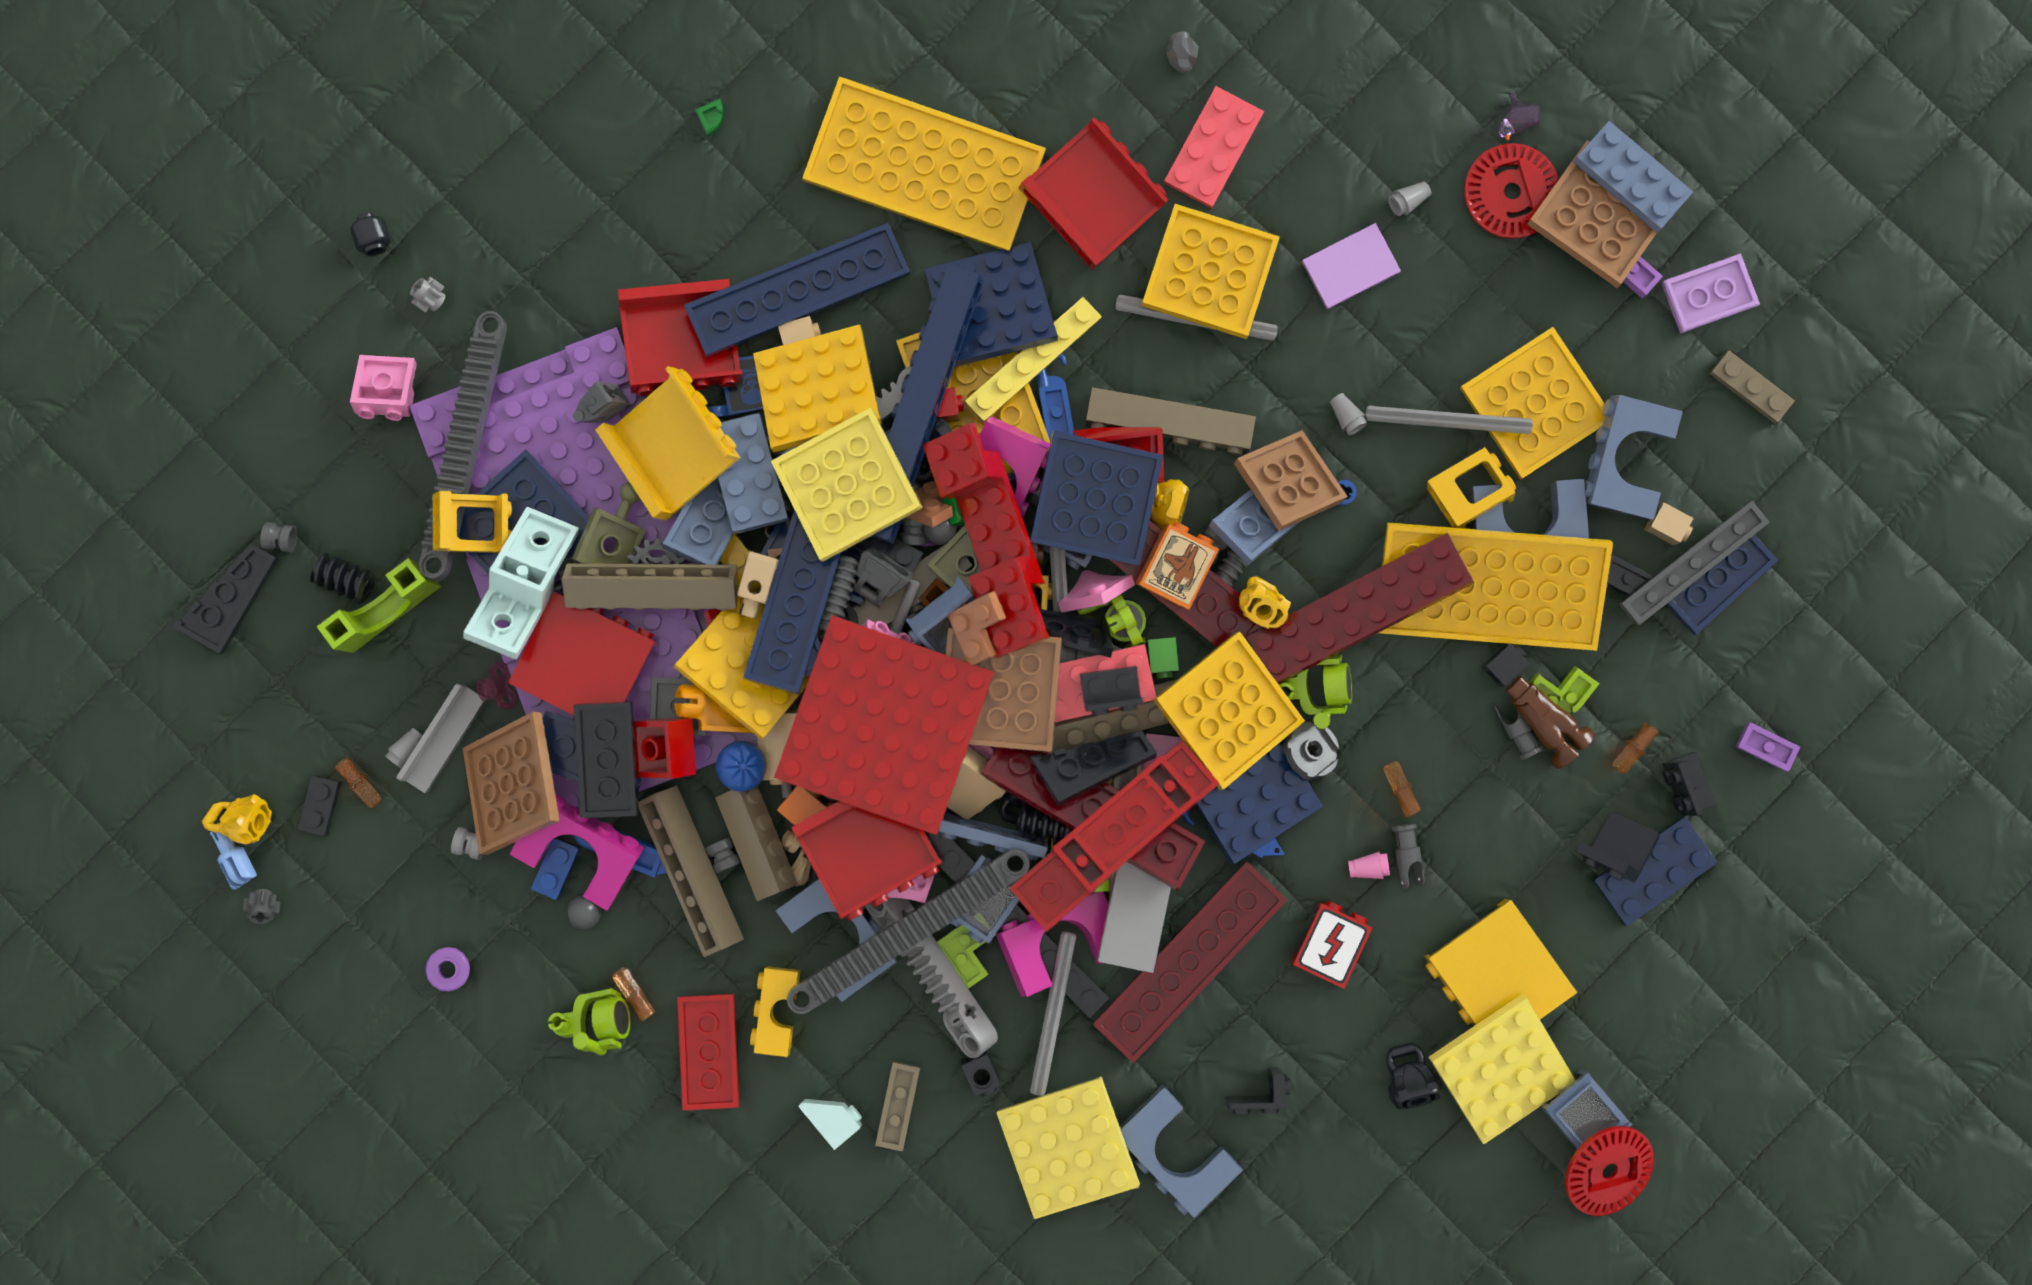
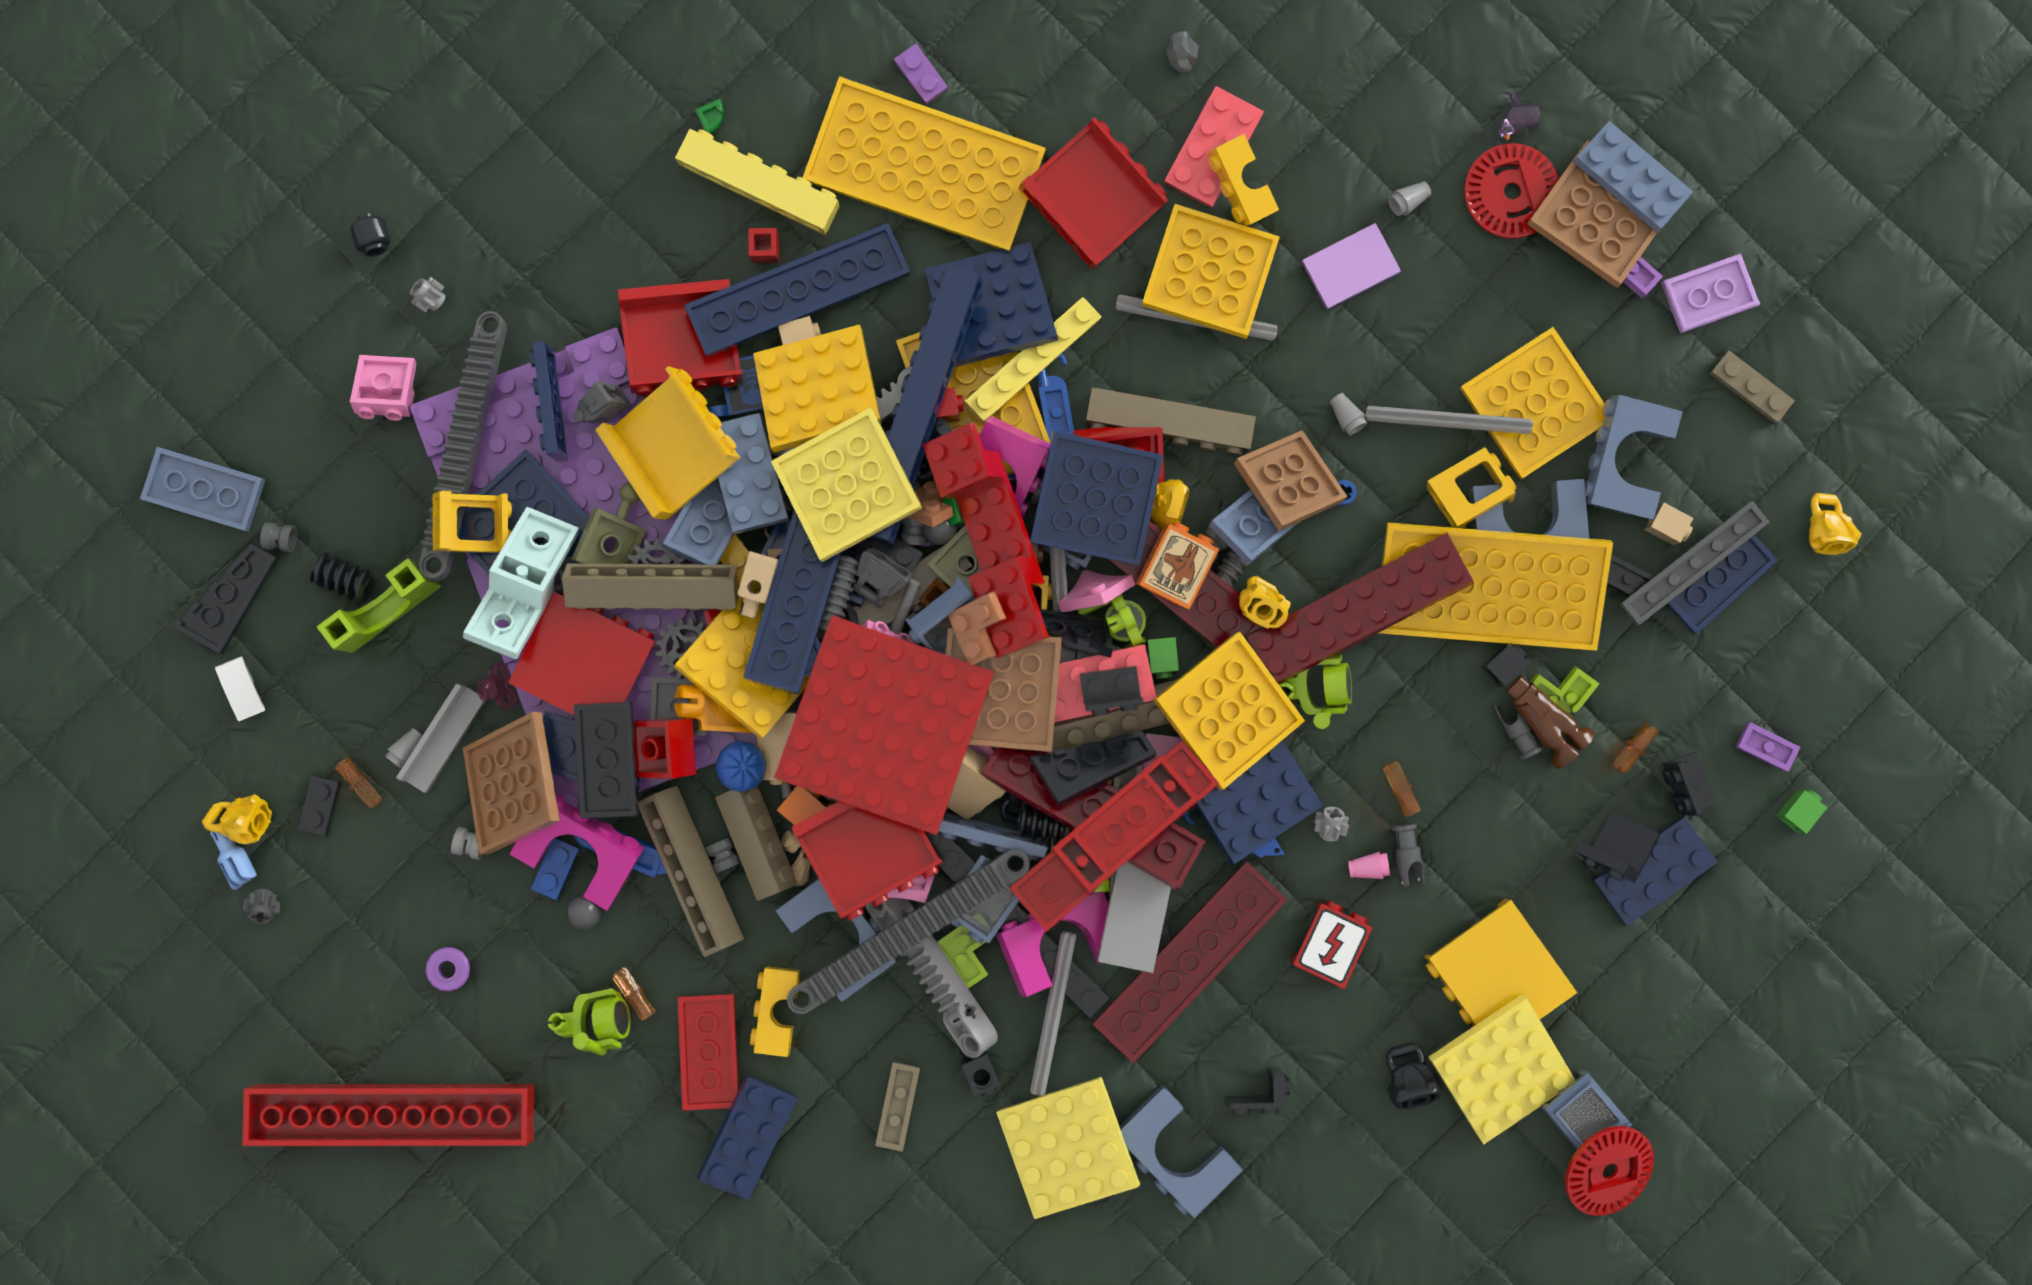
(202, 489): none -> sand blue plate
(240, 688): none -> white slope
(388, 1115): none -> red brick
(550, 408): none -> dark blue plate
(675, 633): none -> dark grey gear
(747, 1137): none -> dark blue plate
(757, 181): none -> light yellow brick
(764, 245): none -> red brick
(832, 1119): light aqua slope -> none
(921, 74): none -> medium lavender plate
(1228, 162): none -> yellow arch
(1300, 759): plate -> none
(1331, 824): none -> light grey gear
(1802, 810): none -> bright green brick
(1831, 530): none -> yellow piece

